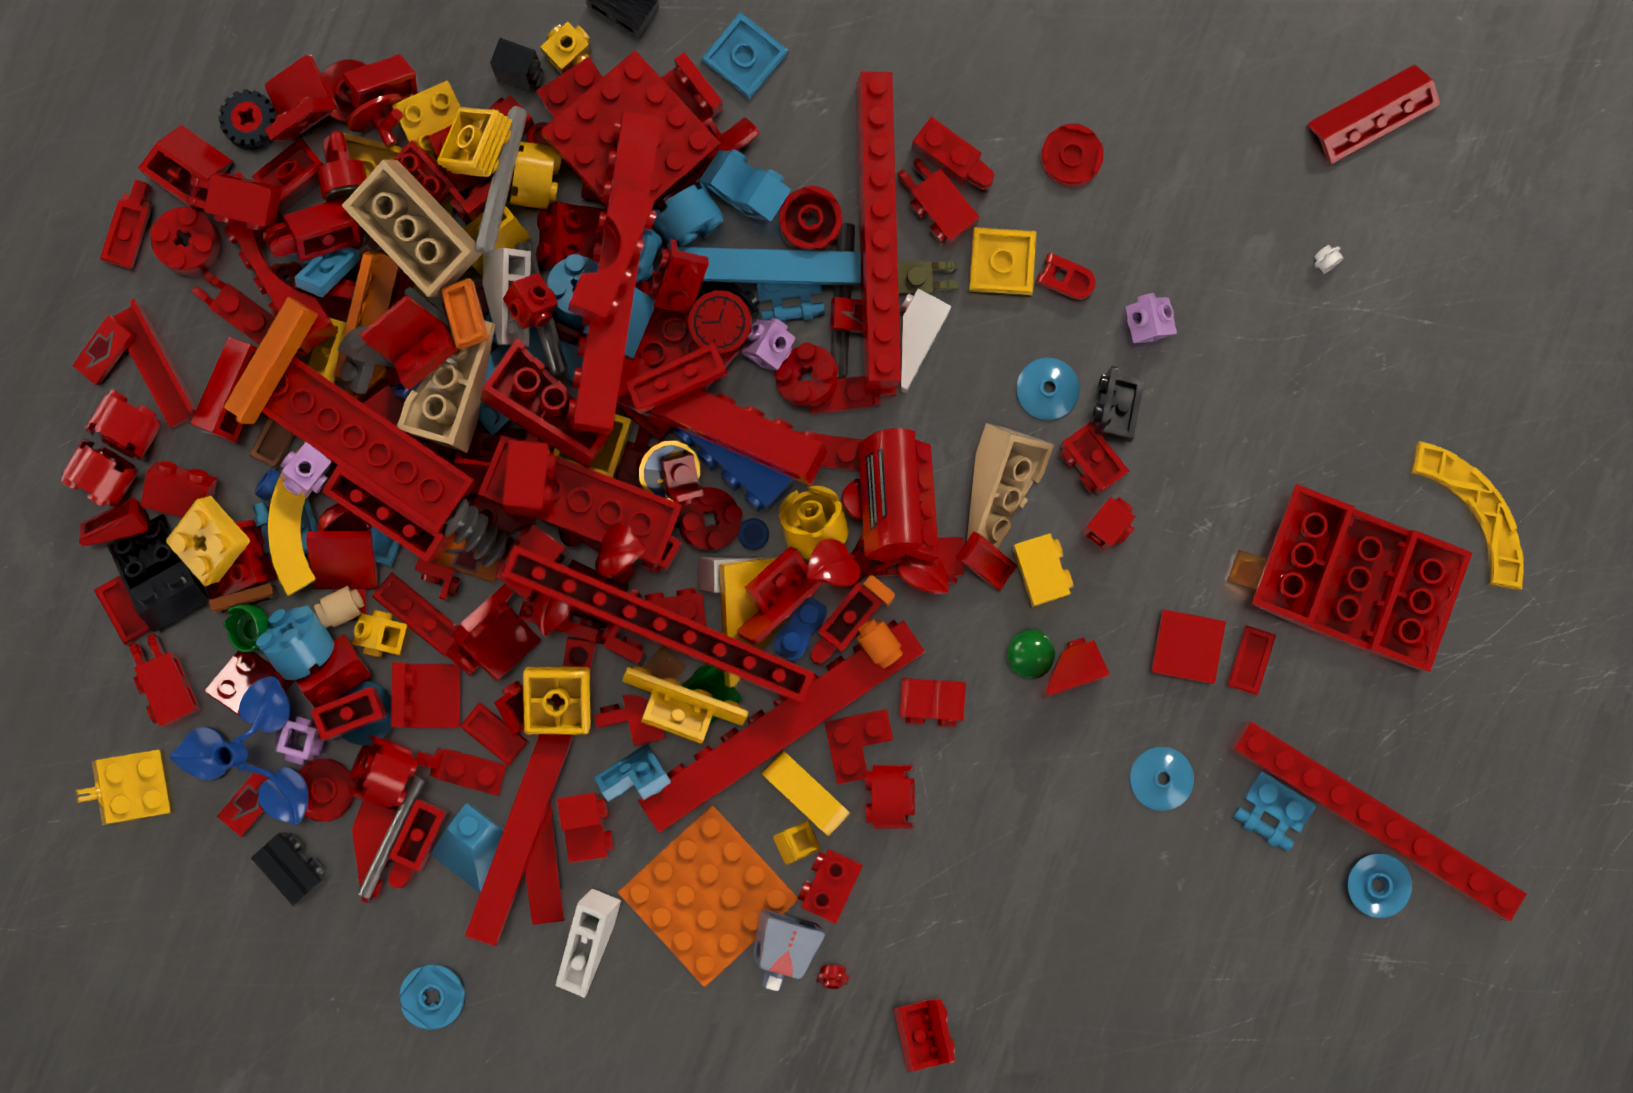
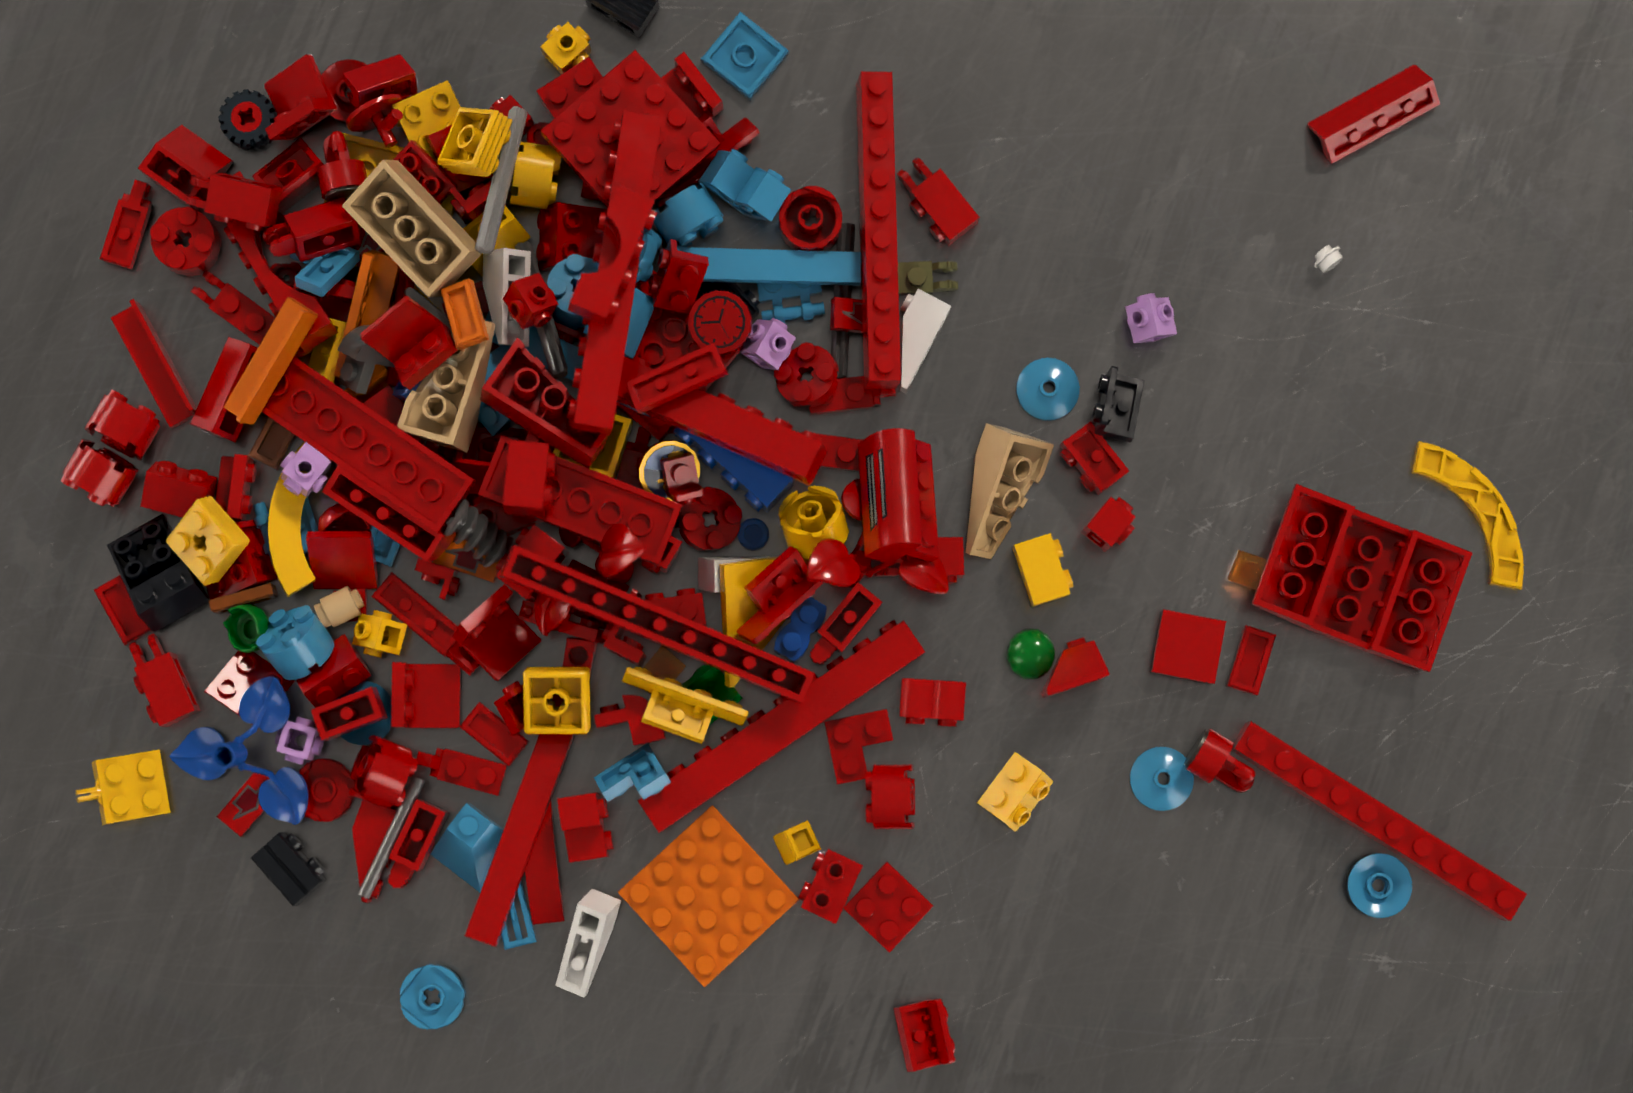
(103, 350): red tile -> none
(116, 523): red slope -> none
(234, 485): none -> red bracket
(267, 484): blue tile -> none
(516, 65): black brick -> none
(516, 925): none -> dark azure tile
(784, 947): sand blue torso -> none
(805, 793): yellow beam -> none
(832, 977): red plate -> none
(879, 590): orange tile -> none
(879, 643): orange brick -> none
(888, 907): none -> red plate
(952, 154): red hinge -> none
(986, 561): red tile -> none
(1002, 261): yellow plate -> none
(1016, 792): none -> yellow bracket
(1072, 155): red tile -> none
(1078, 280): red plate -> none
(1211, 760): none -> red piece
(1279, 802): dark azure plate -> none

